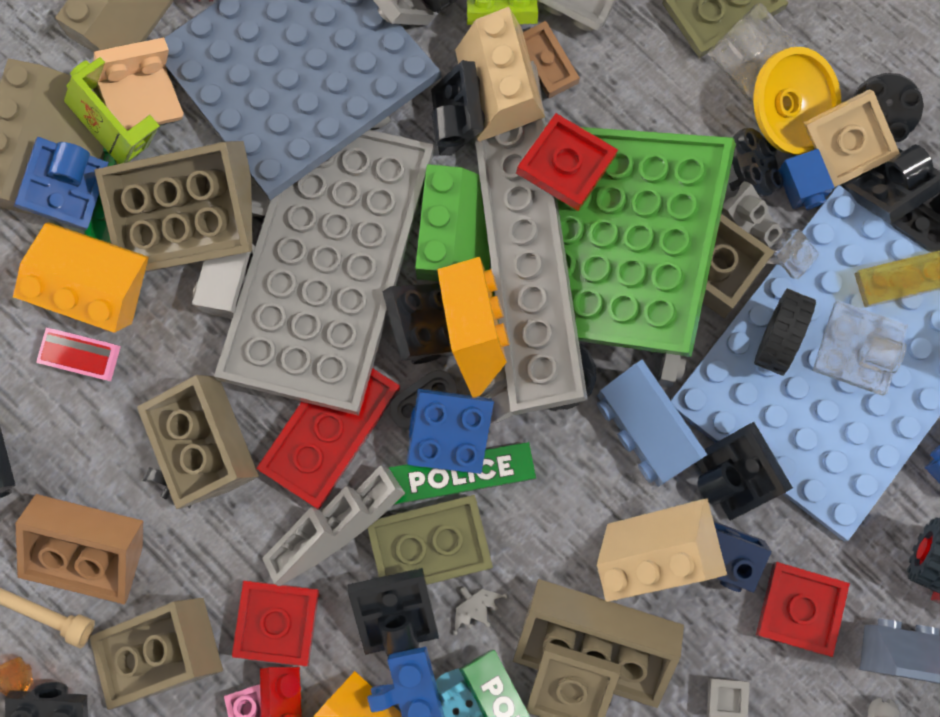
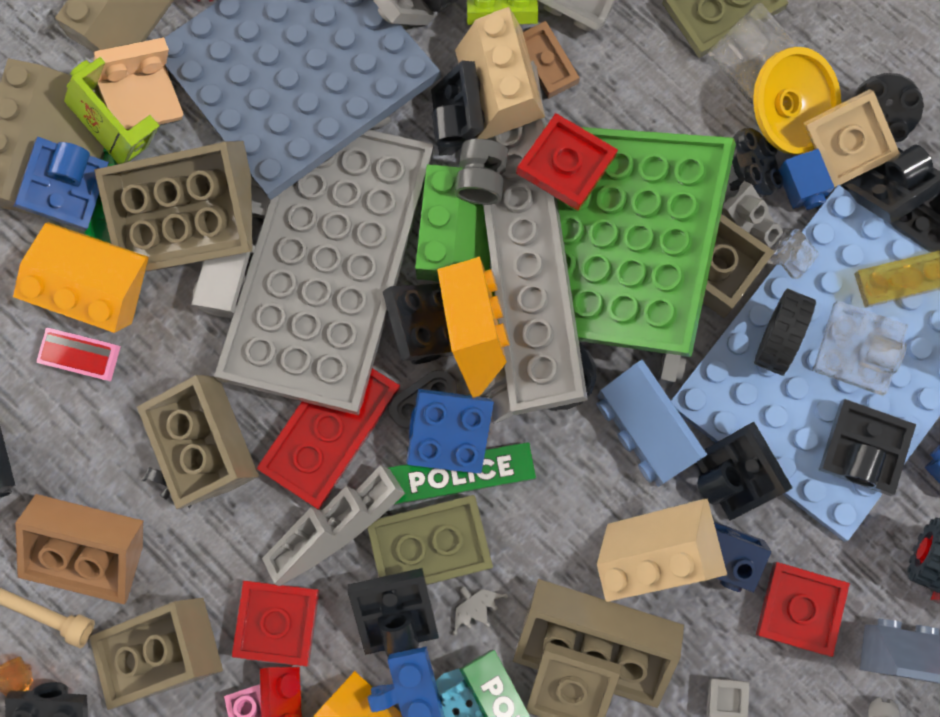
(481, 172): none -> dark grey wheel
(867, 447): none -> black plate

